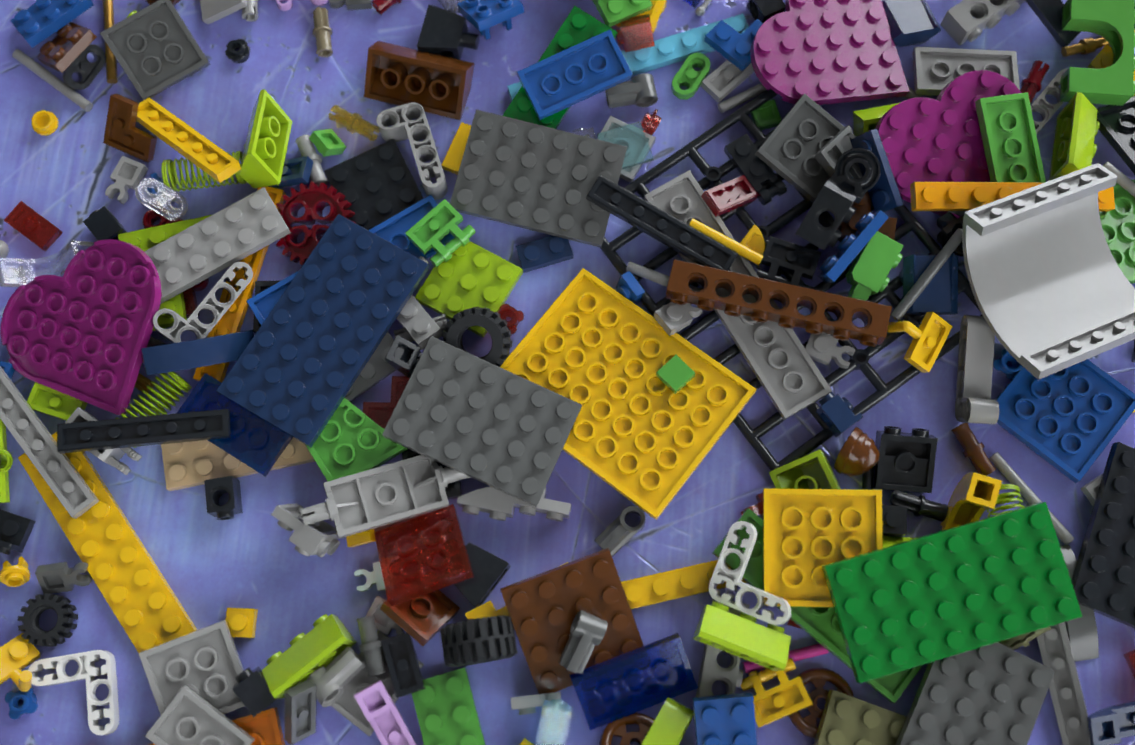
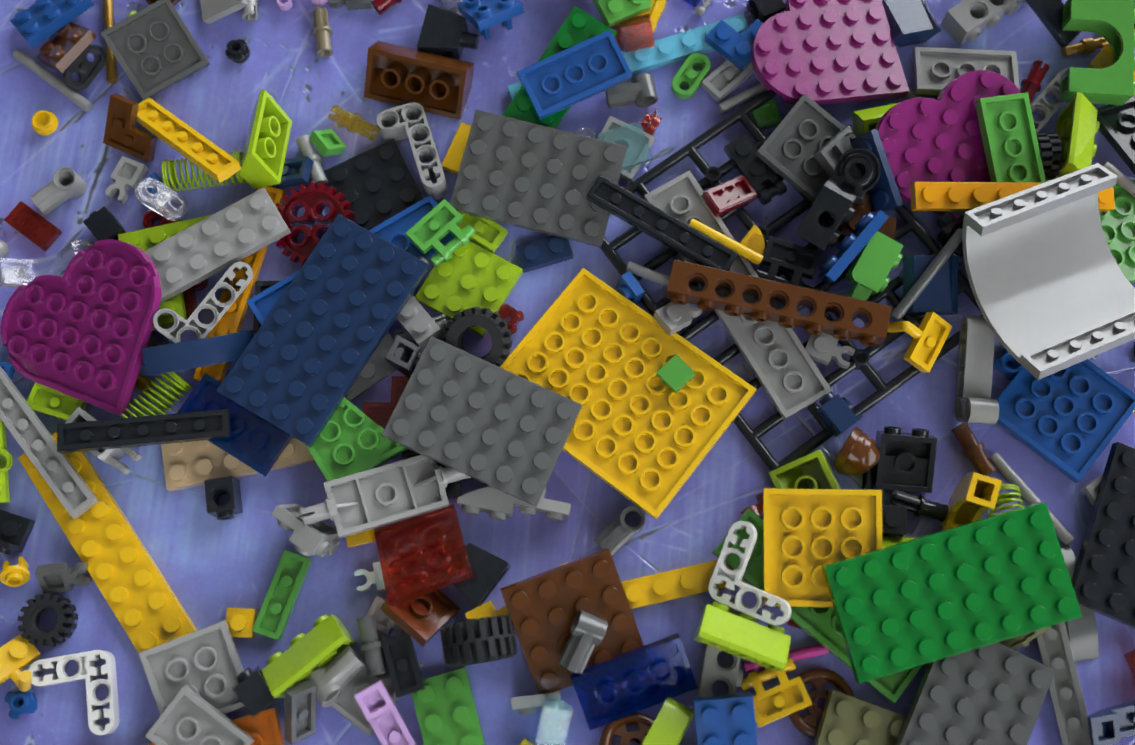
(58, 190): none -> light grey piece
(282, 595): none -> bright green plate
(488, 233): none -> lime plate
(1050, 154): none -> black tyre

